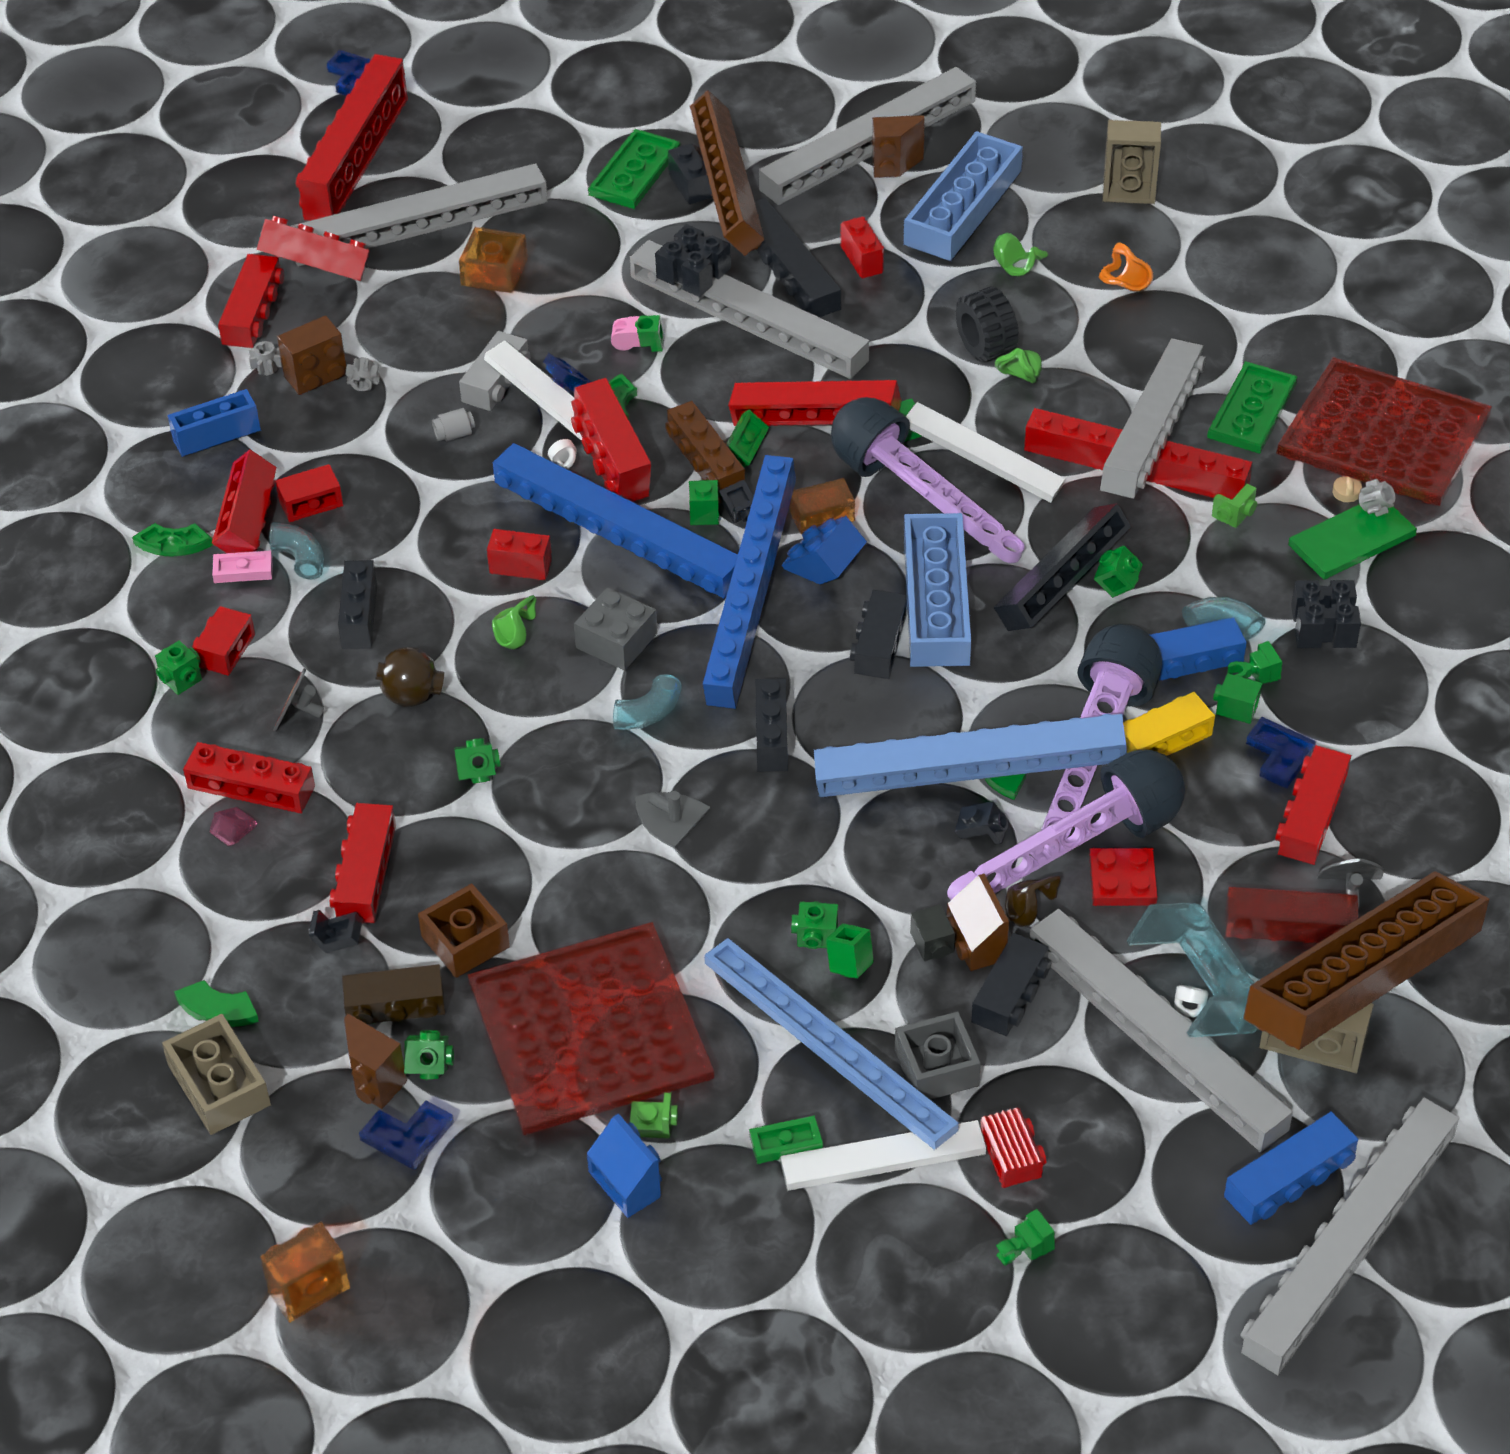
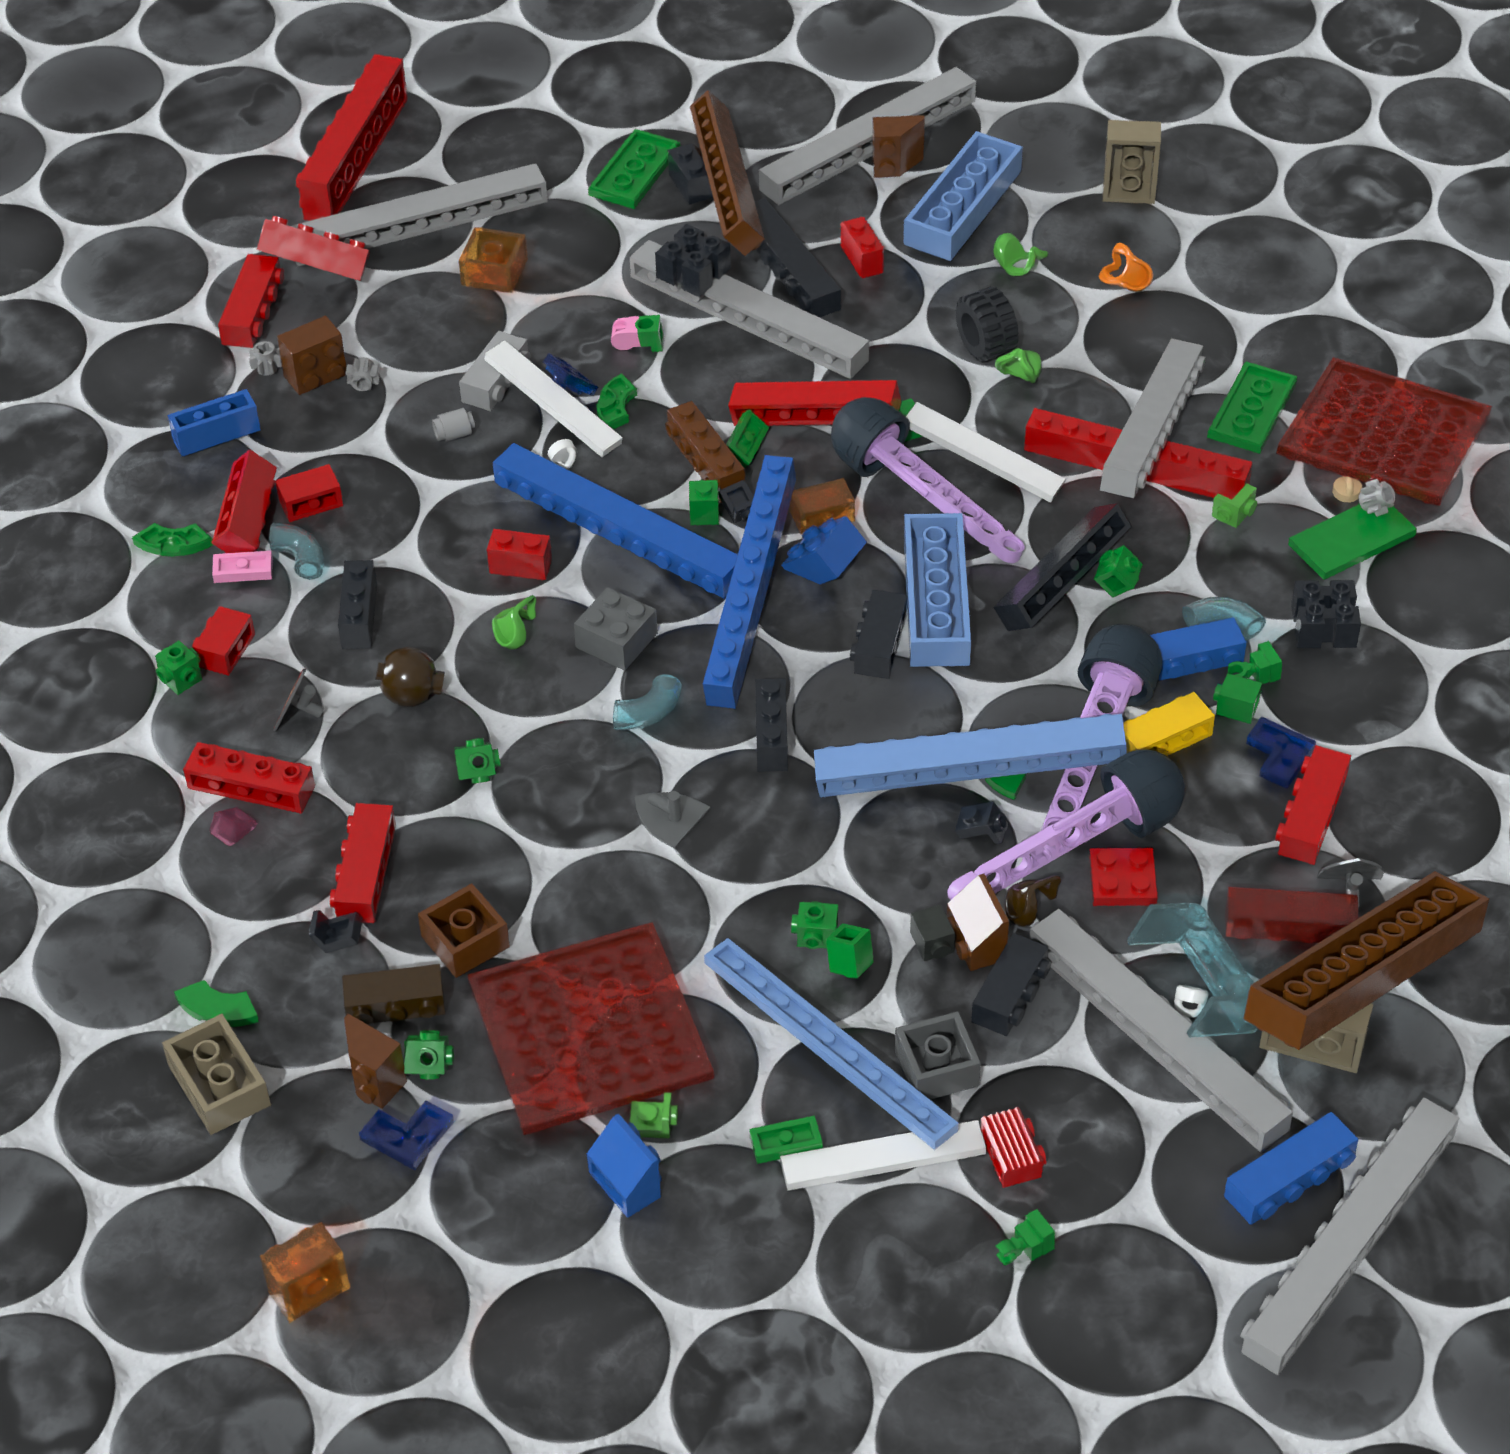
(349, 67): clear blue plate -> none
(611, 440): red brick -> none

